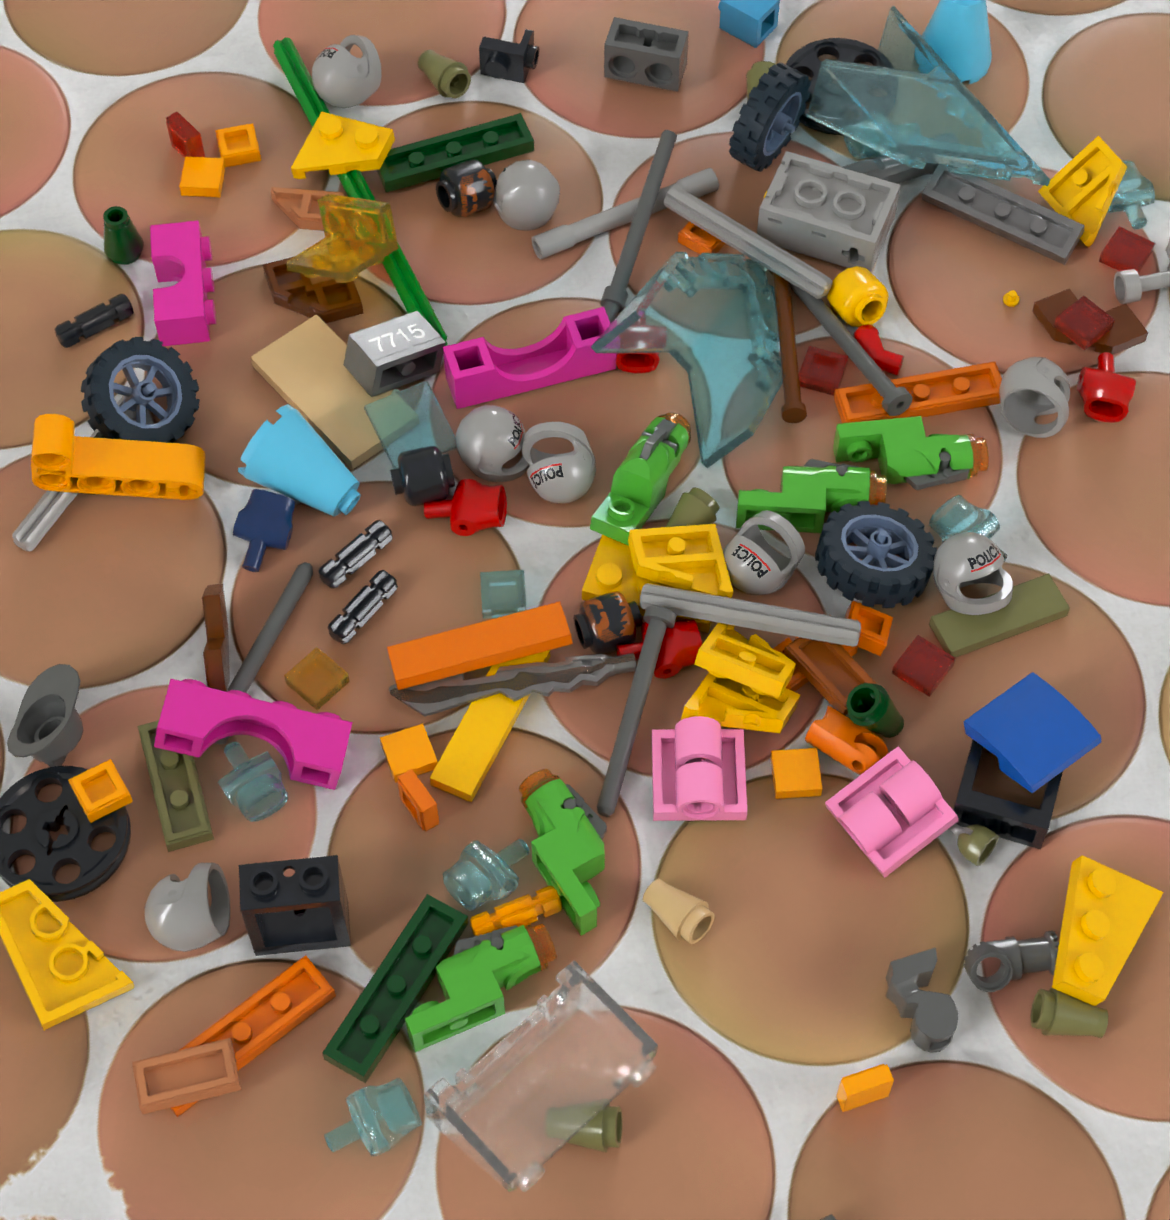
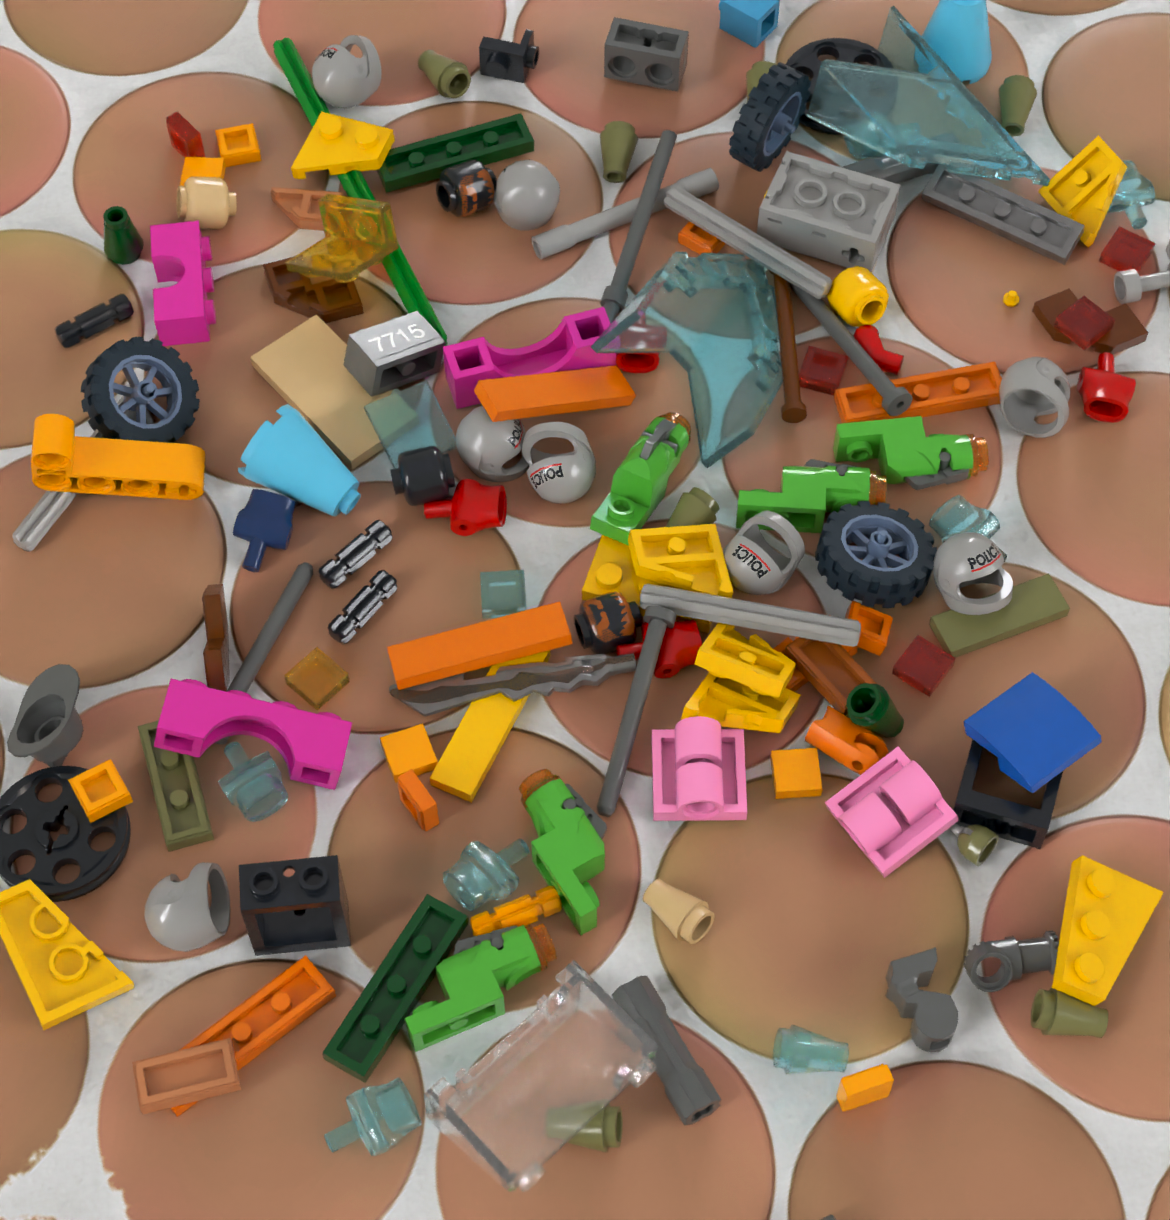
(206, 201): none -> tan head
(554, 393): none -> orange tile
(617, 149): none -> olive cone
(683, 1079): none -> dark grey axle
(808, 1052): none -> clear light blue cone
(1016, 101): none -> olive cone

